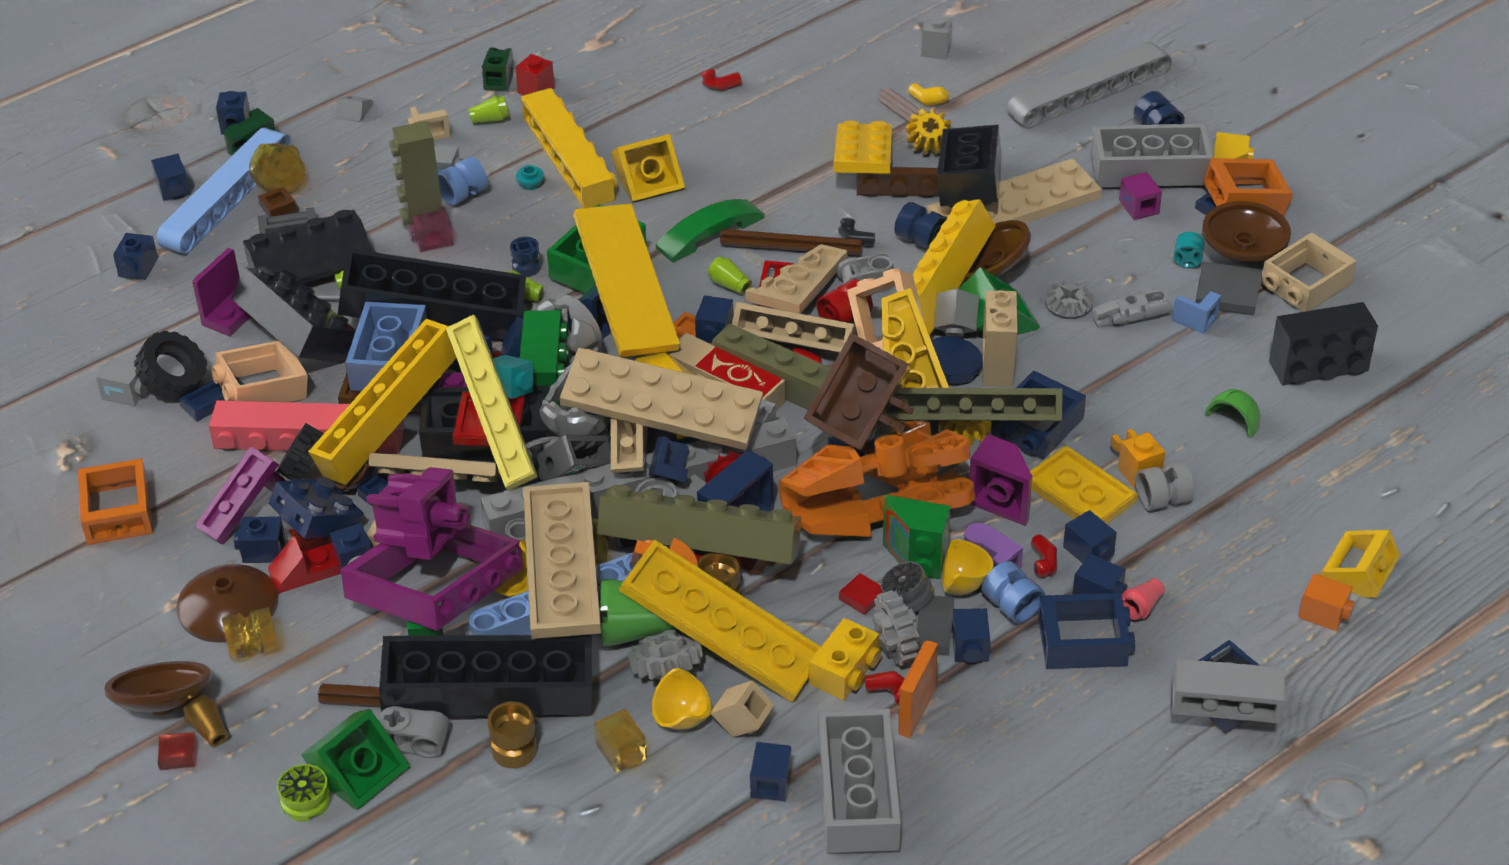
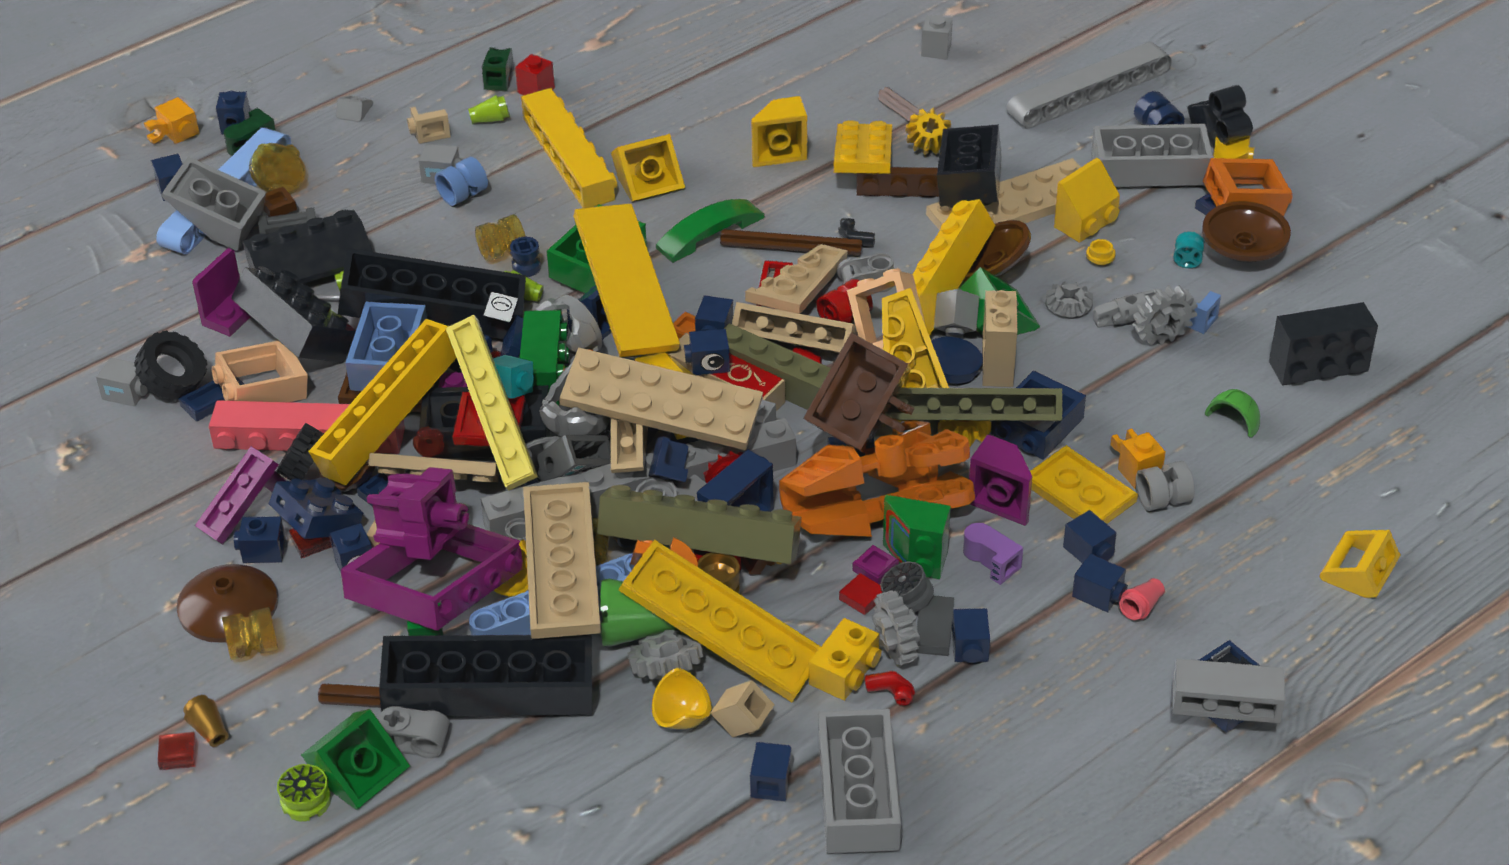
(133, 519): orange window -> none
(135, 256): dark blue brick -> none
(158, 686): reddish brown dish -> none
(174, 120): none -> light orange brick
(215, 202): none -> light grey slope
(298, 568): red slope -> none
(416, 170): olive brick -> none
(425, 449): none -> clear red plate
(431, 230): clear pink brick -> none
(496, 239): none -> clear yellow wheel
(500, 307): none -> white sticker
(512, 735): pearl gold wheel -> none
(530, 177): teal plate -> none
(620, 740): clear yellow brick -> none
(708, 352): none -> dark blue brick
(720, 83): red arm -> none
(728, 275): lime cone -> none
(779, 132): none -> yellow slope
(874, 563): none -> magenta tile
(917, 225): dark blue wheel -> none
(917, 688): orange tile -> none
(929, 96): yellow arm -> none
(965, 567): yellow helmet -> none
(1012, 592): medium blue wheel -> none
(1048, 553): red arm -> none
(1085, 652): dark blue window -> none
(1086, 201): none -> yellow slope
(1100, 252): none -> yellow plate
(1140, 196): magenta brick -> none
(1165, 315): none -> light grey gear
(1223, 114): none -> black piece
(1234, 283): dark grey tile -> none
(1311, 249): tan window -> none
(1326, 602): orange brick -> none

